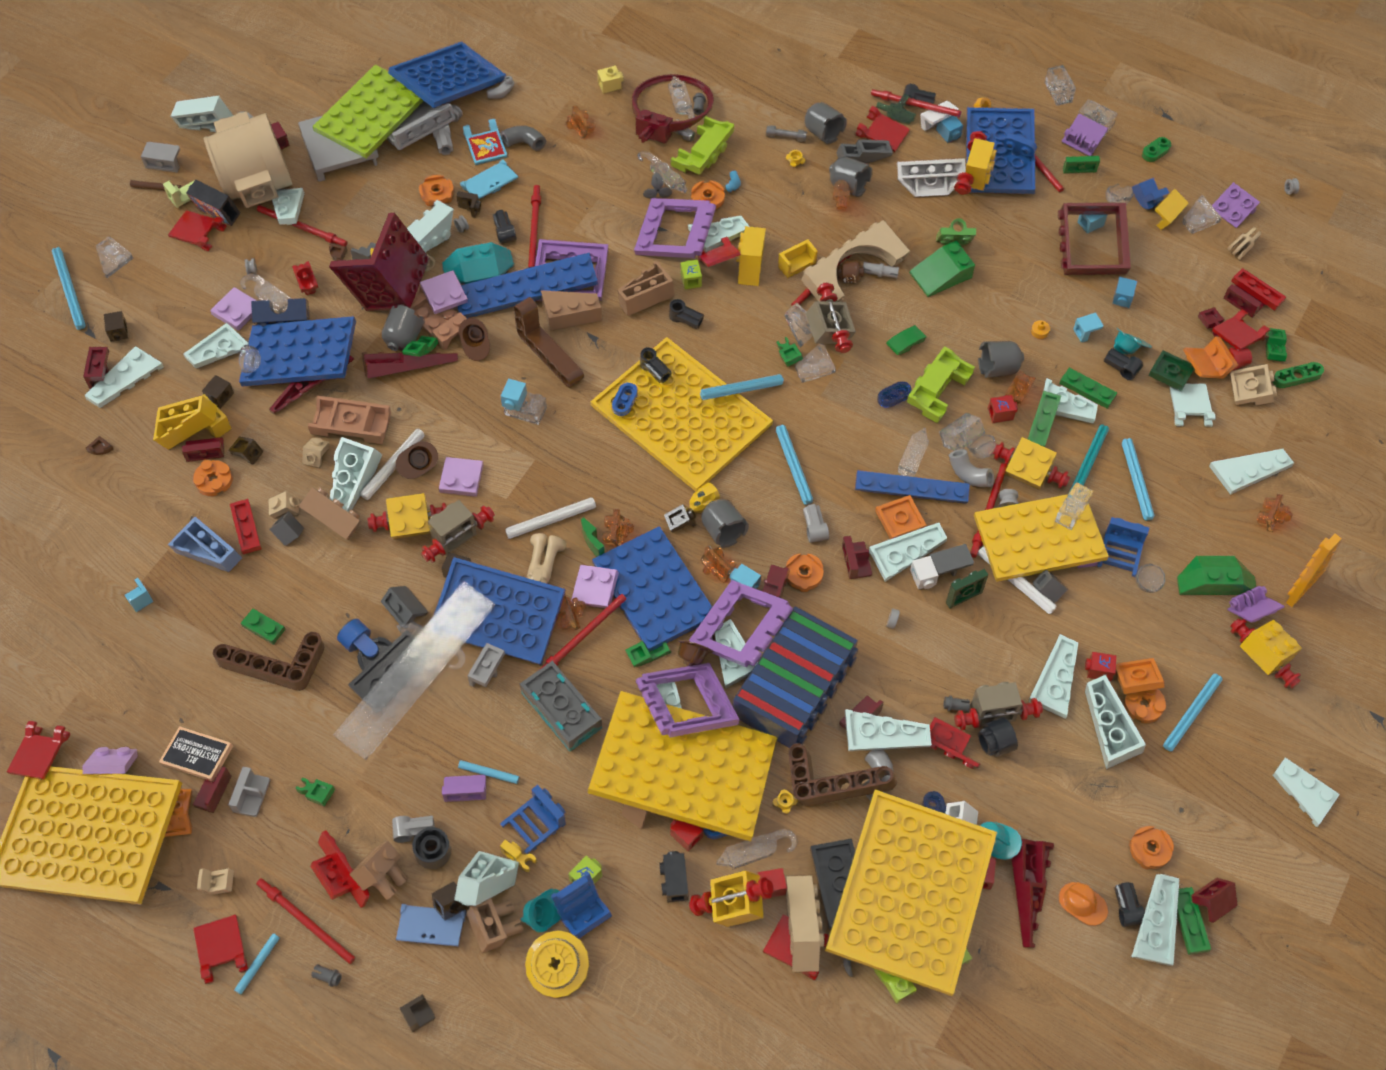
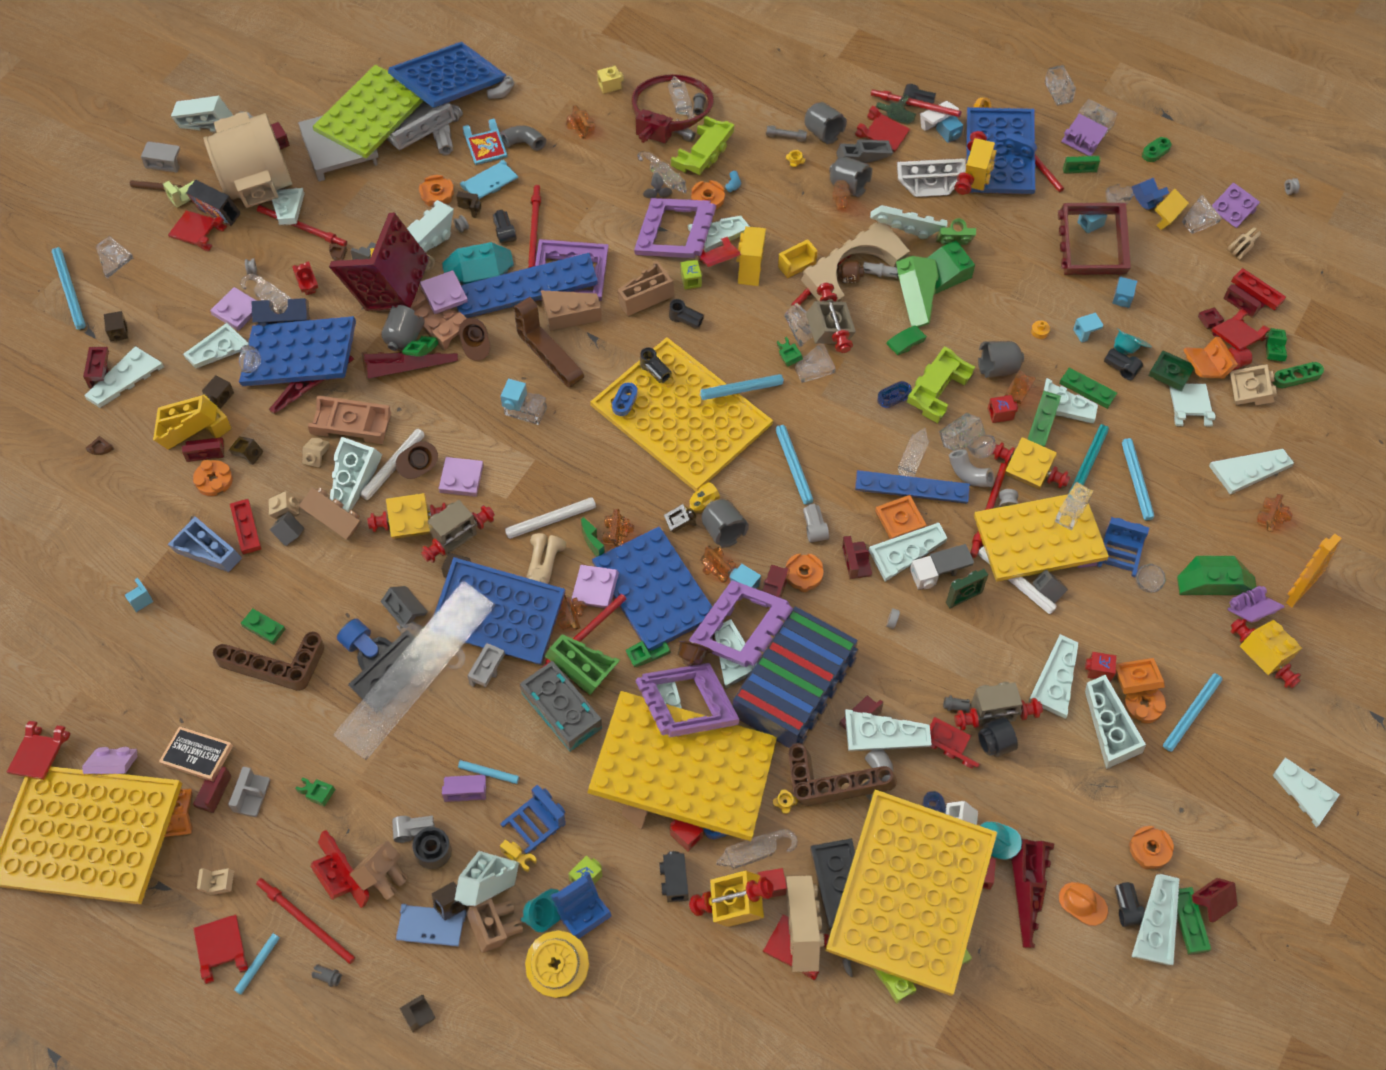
(581, 663): none -> bright green wedge
(908, 221): none -> light aqua wing
(918, 283): none -> bright green wedge

